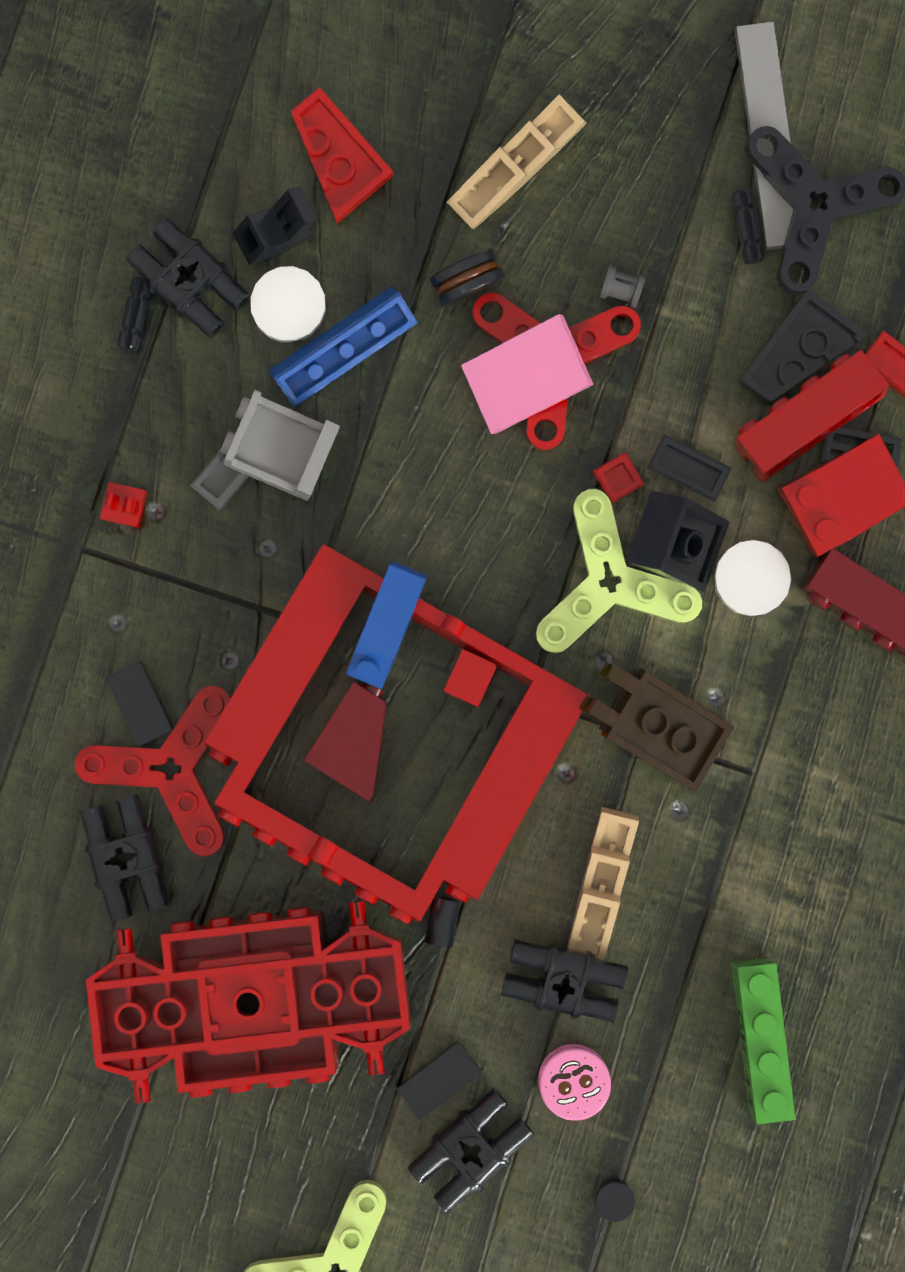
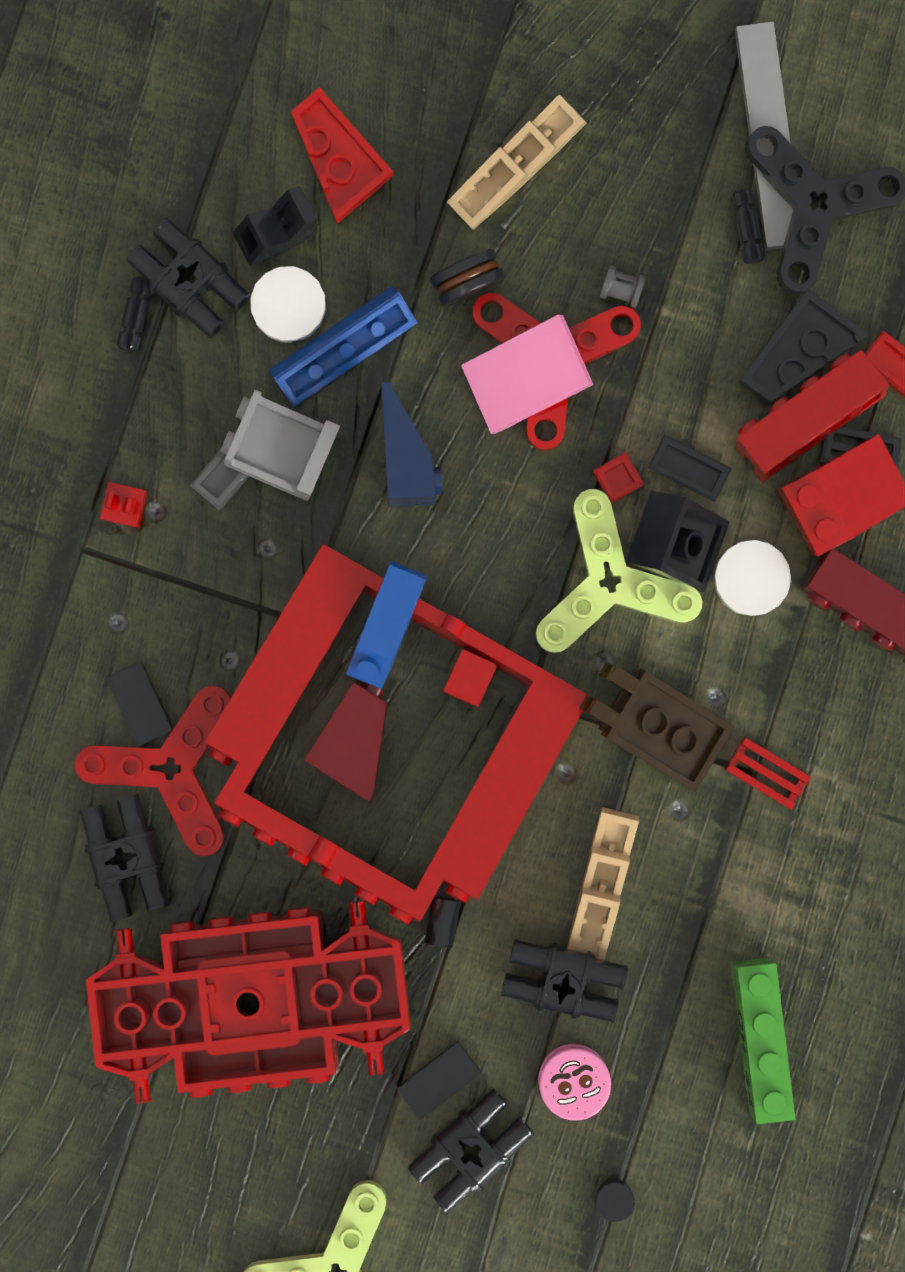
(408, 461): none -> dark blue slope
(795, 790): none -> red tile

